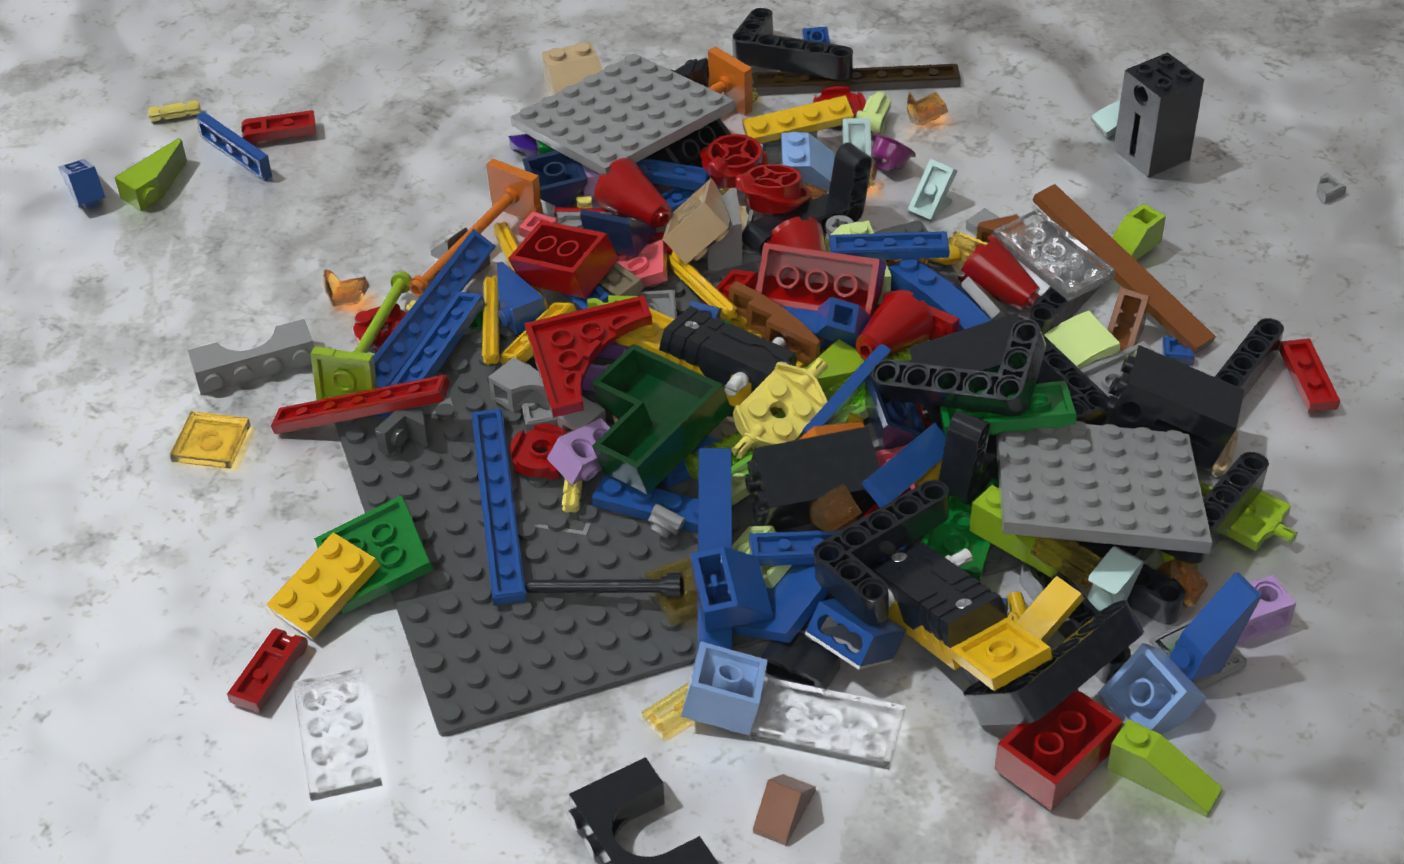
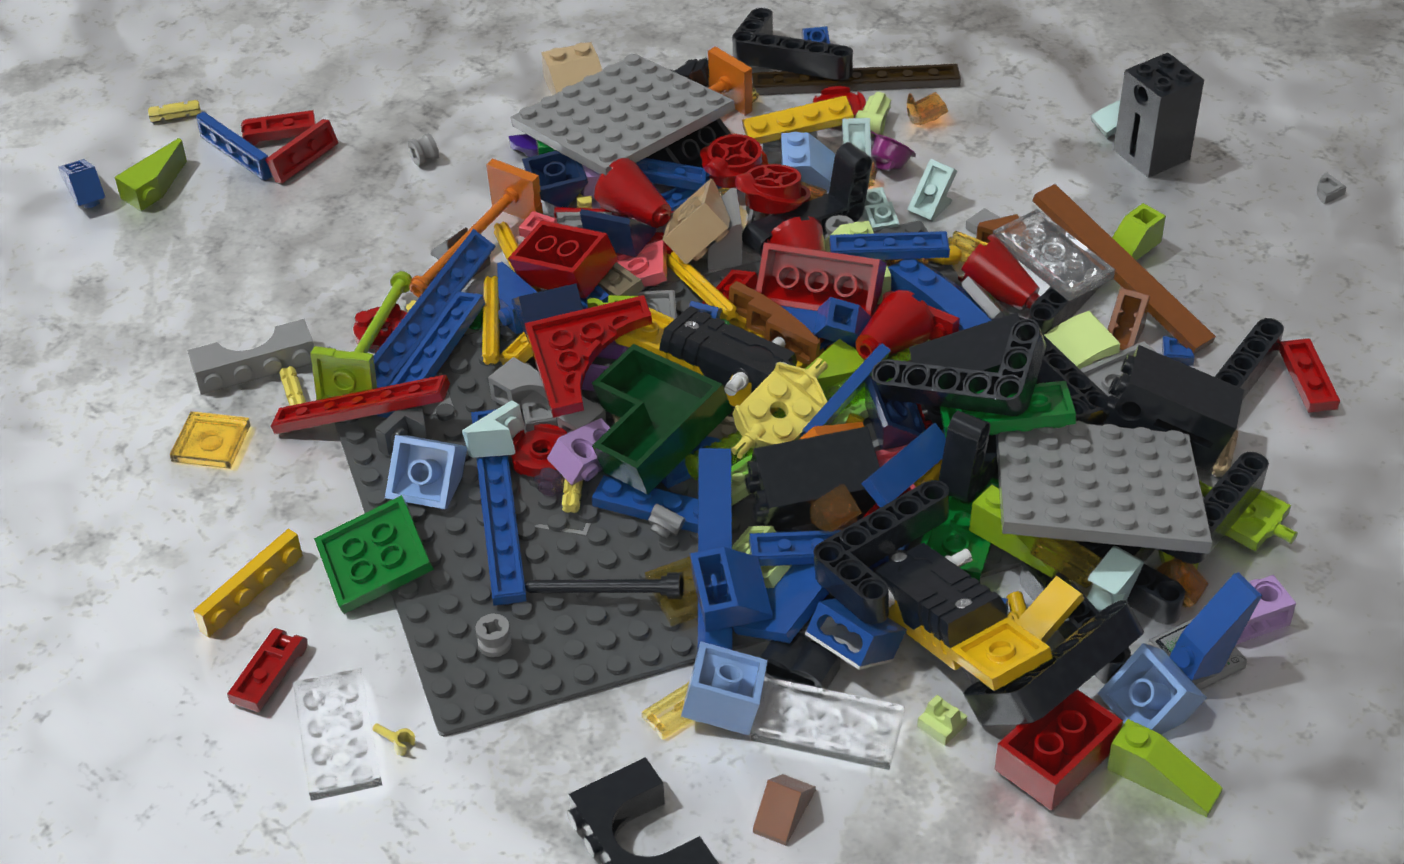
(248, 583): none -> yellow plate
(292, 386): none -> light yellow axle
(302, 151): none -> red plate
(323, 585): yellow plate -> none
(344, 292): clear orange plate -> none
(401, 735): none -> light yellow hand
(423, 149): none -> light grey wheel
(425, 471): none -> light blue slope
(493, 635): none -> light grey wheel
(494, 432): none -> light aqua slope
(547, 304): none -> dark blue slope
(549, 481): none -> clear purple plate
(879, 211): none -> light aqua slope
(942, 720): none -> yellowish green tile

